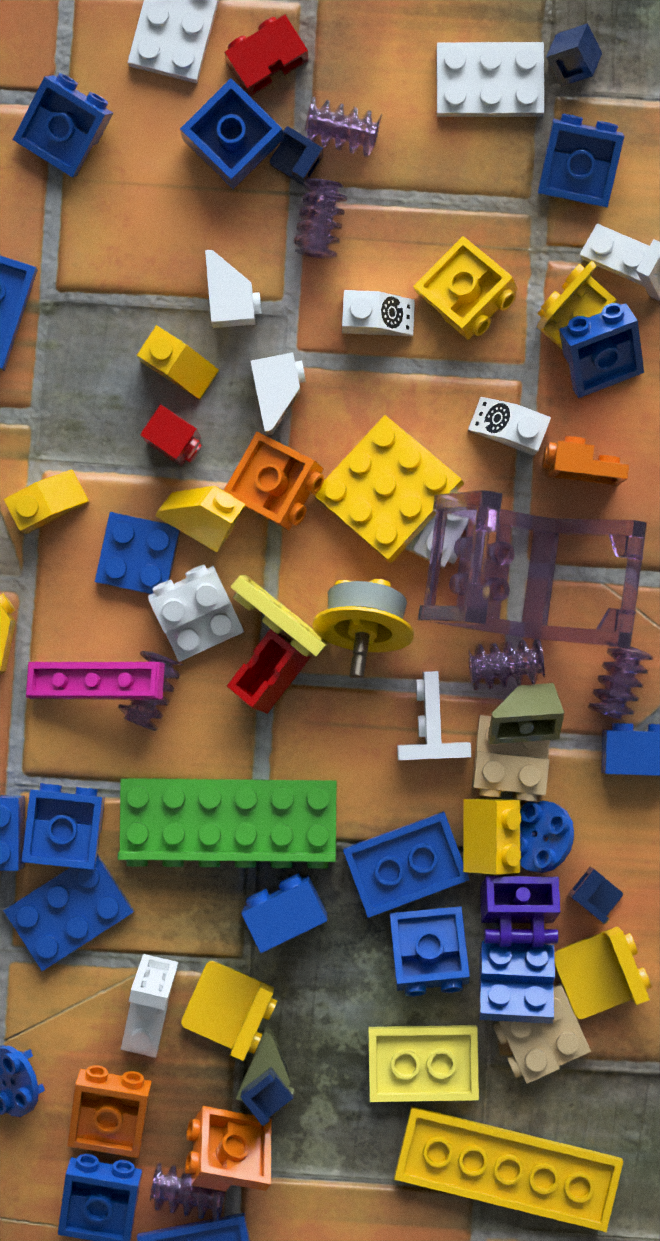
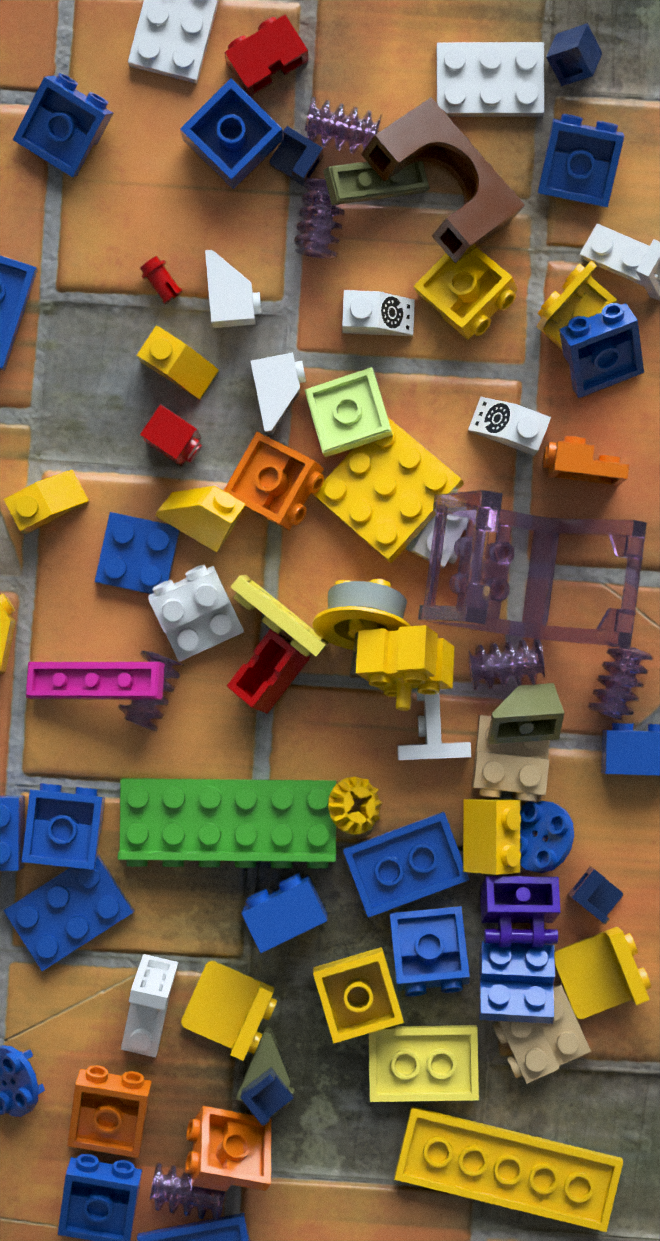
(160, 279): none -> red pin
(341, 801): none -> yellow gear
(348, 412): none -> yellowish green tile
(357, 995): none -> yellow brick
(361, 182): none -> olive tile
(405, 661): none -> yellow brick
(432, 137): none -> reddish brown arch

